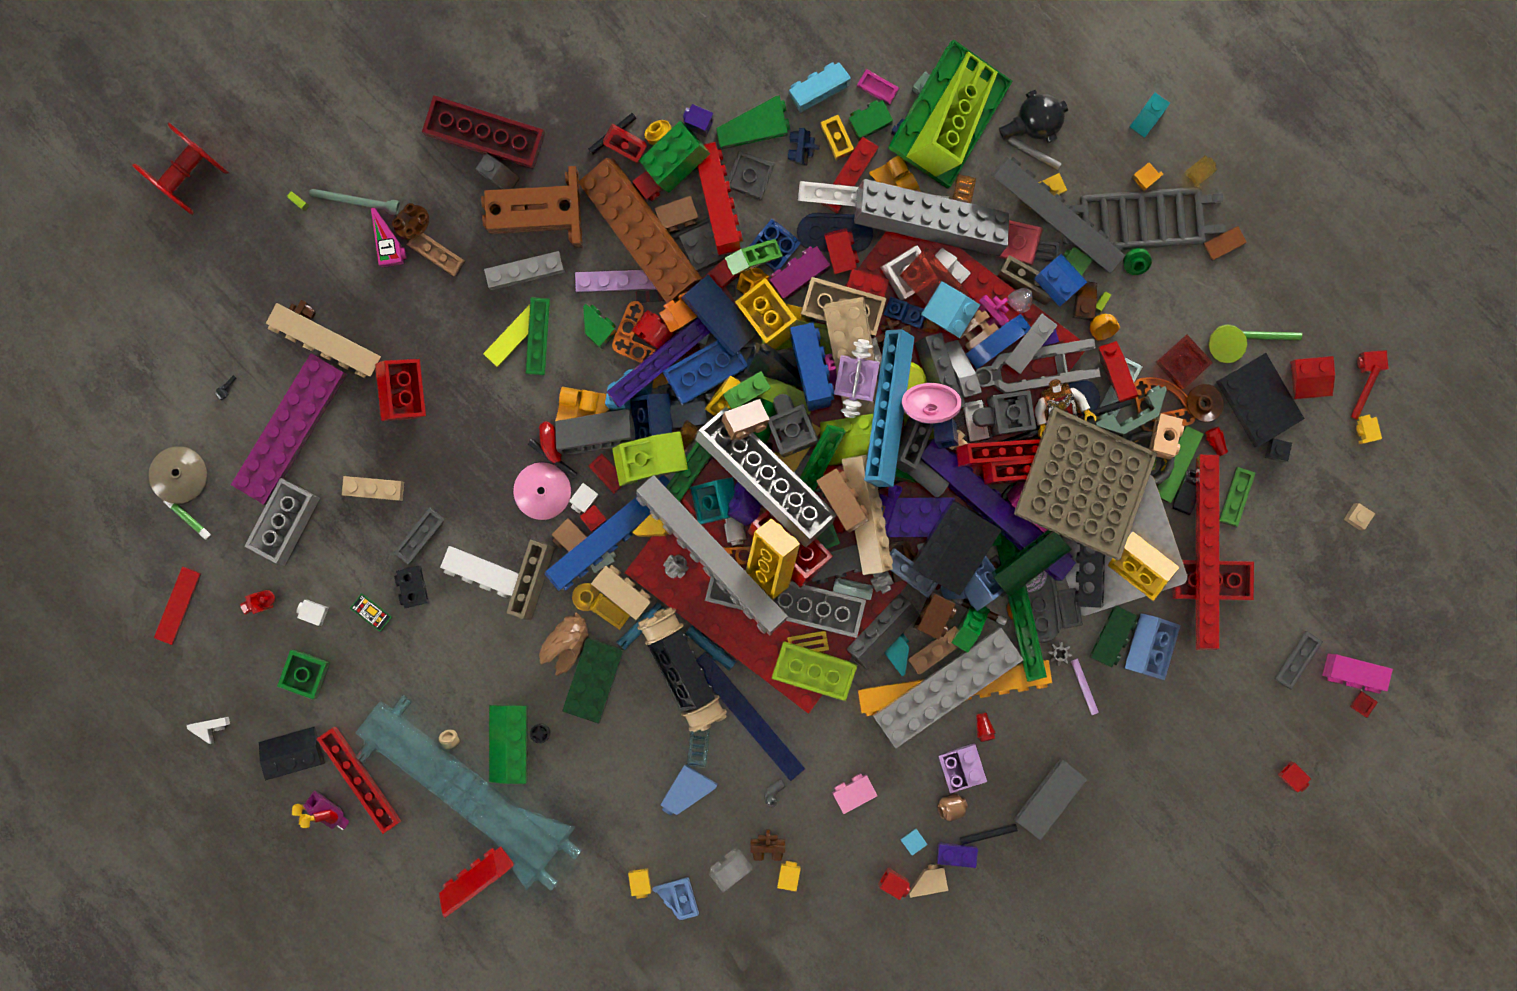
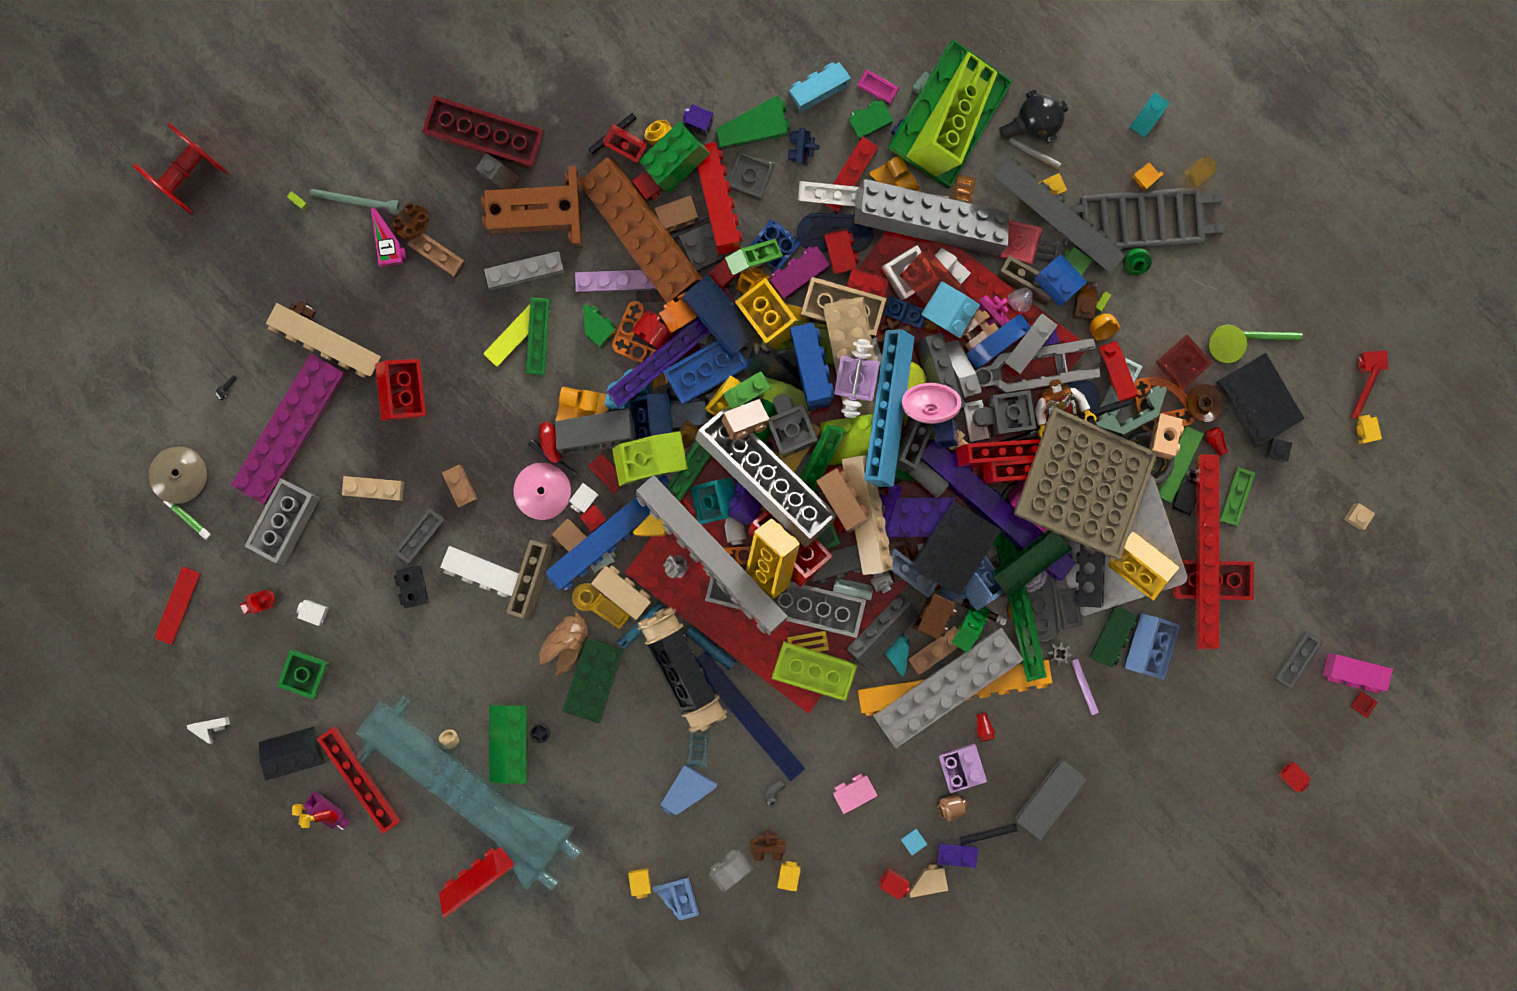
(371, 612): tile -> none
(460, 486): none -> medium nougat brick
(832, 369): dark pink tile -> none
(837, 137): yellow brick -> none
(1225, 243): dark orange tile -> none
(1313, 377): red slope -> none

